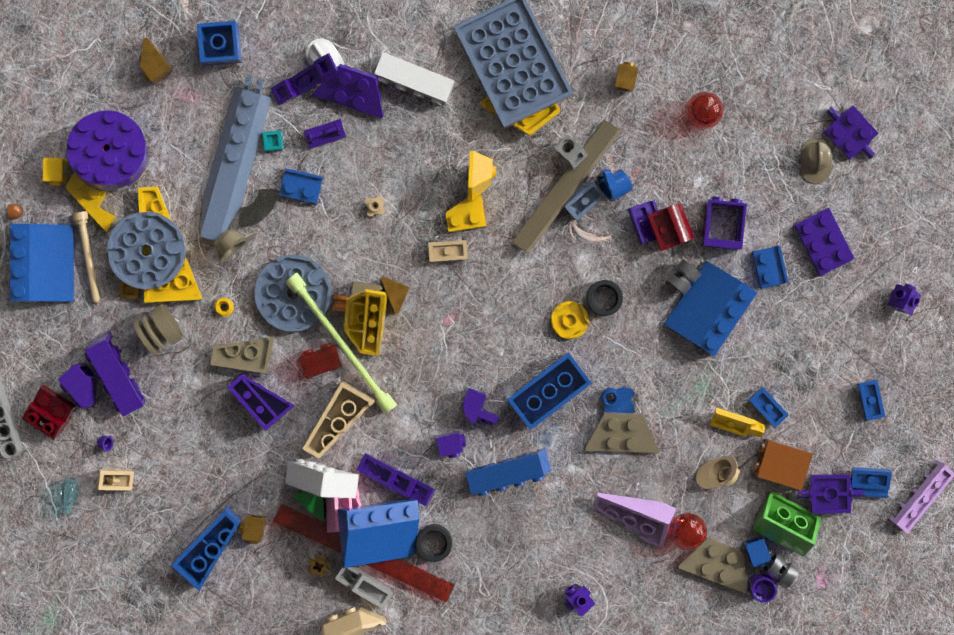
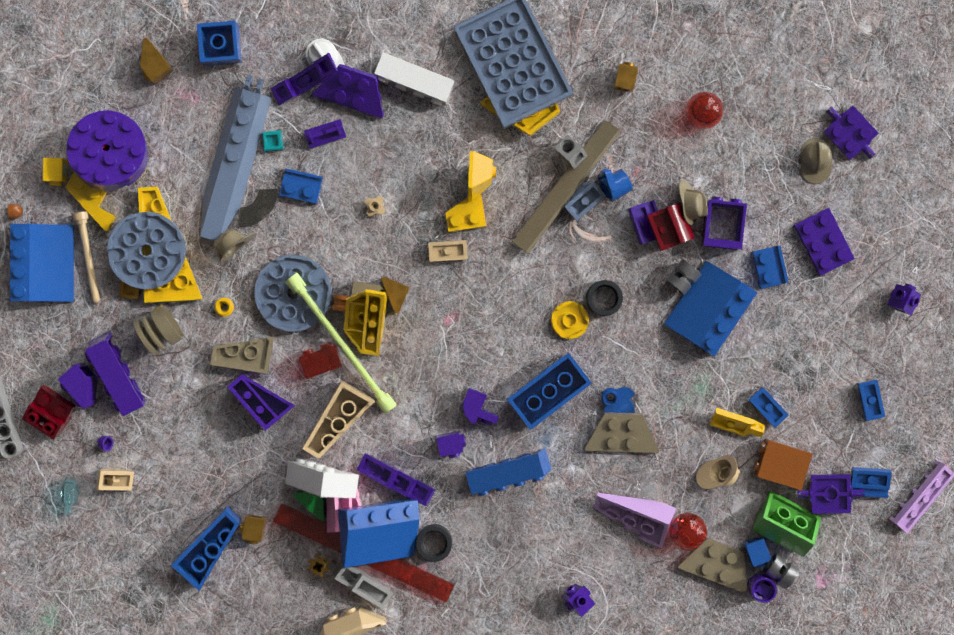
(693, 202): none -> dark tan piece

